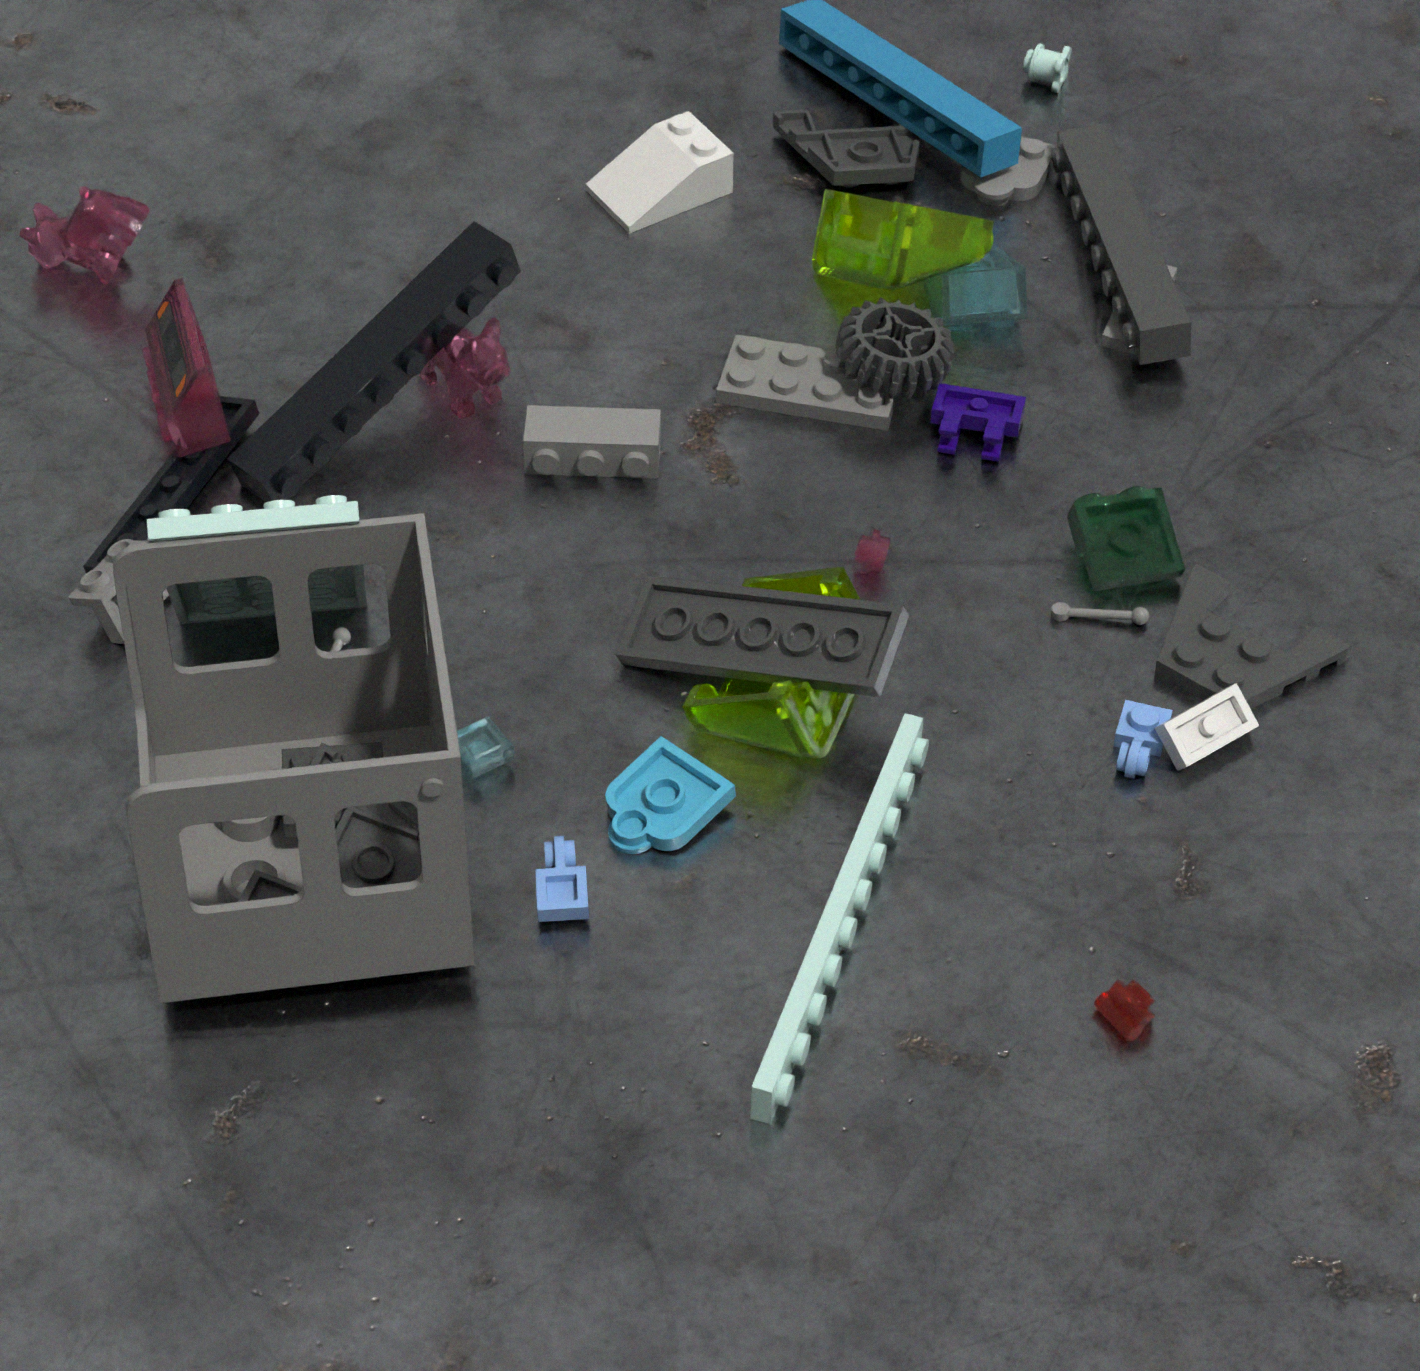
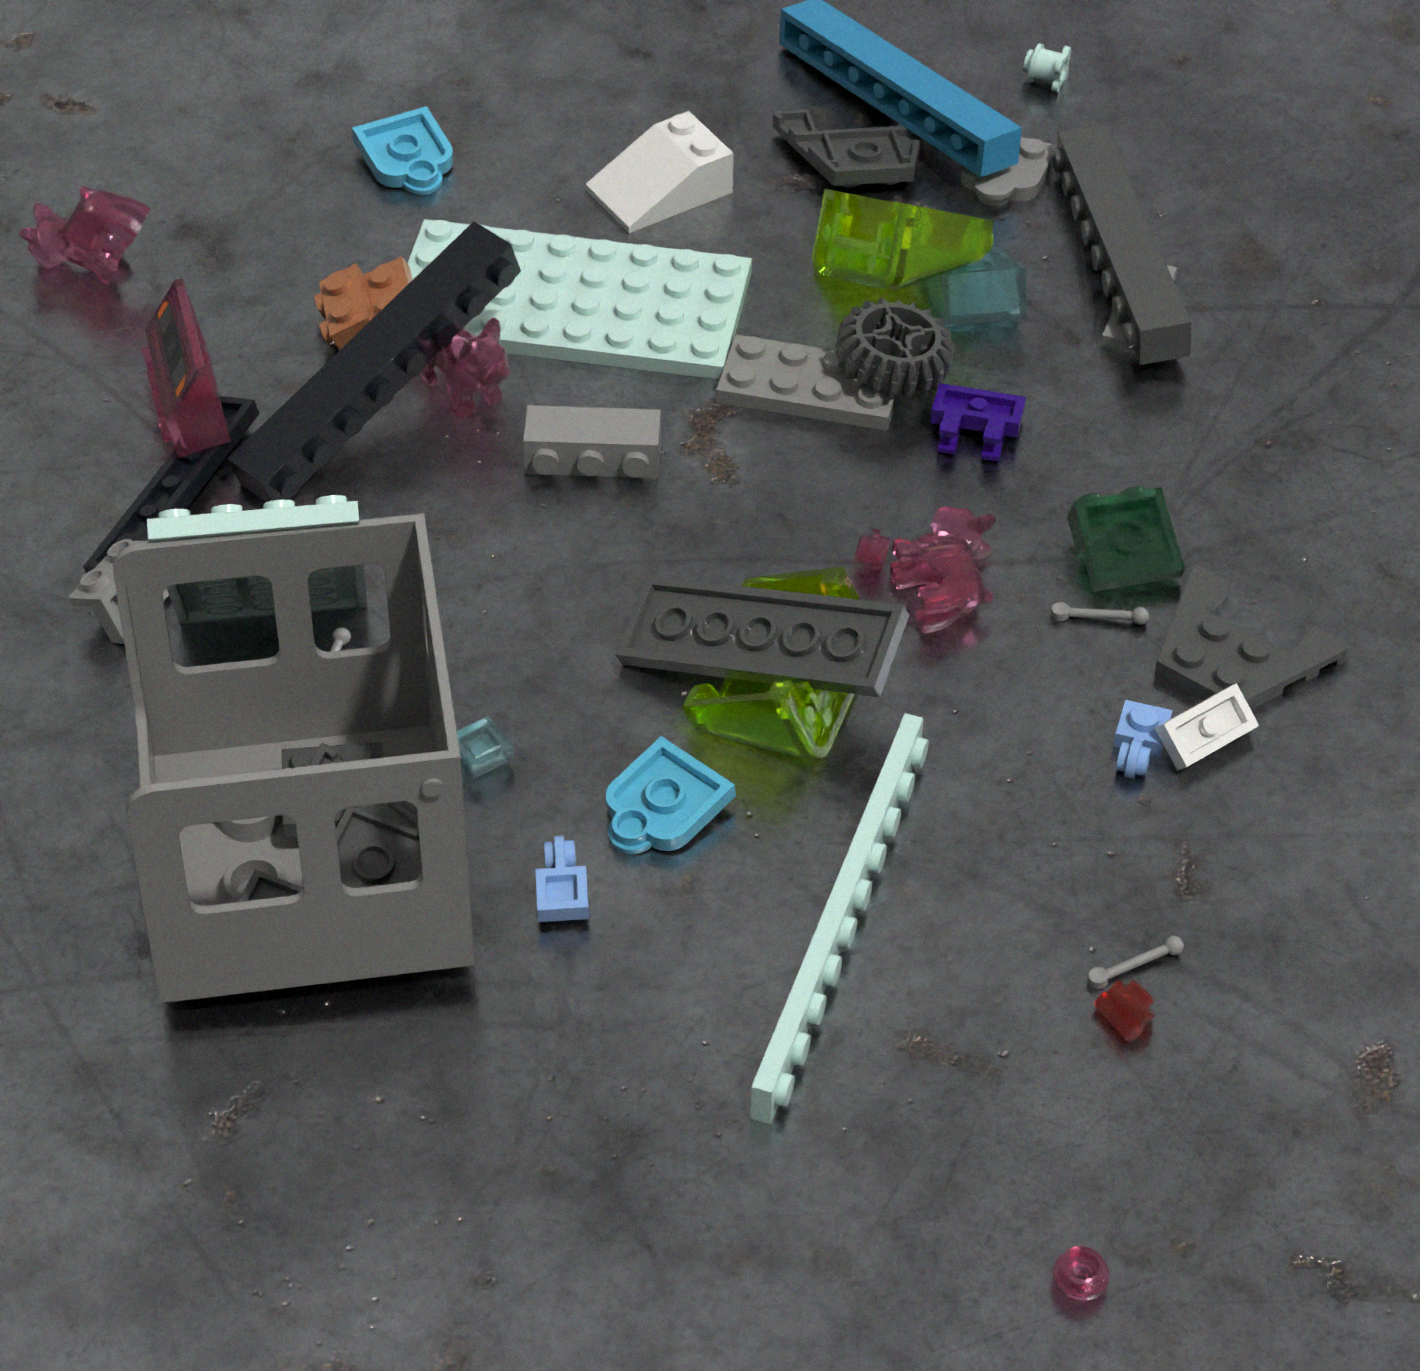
(354, 298): none -> nougat plate
(406, 151): none -> medium azure plate
(609, 300): none -> light aqua plate
(945, 566): none -> clear pink animal
(1084, 1262): none -> clear pink plate
(1099, 976): none -> light grey hinge

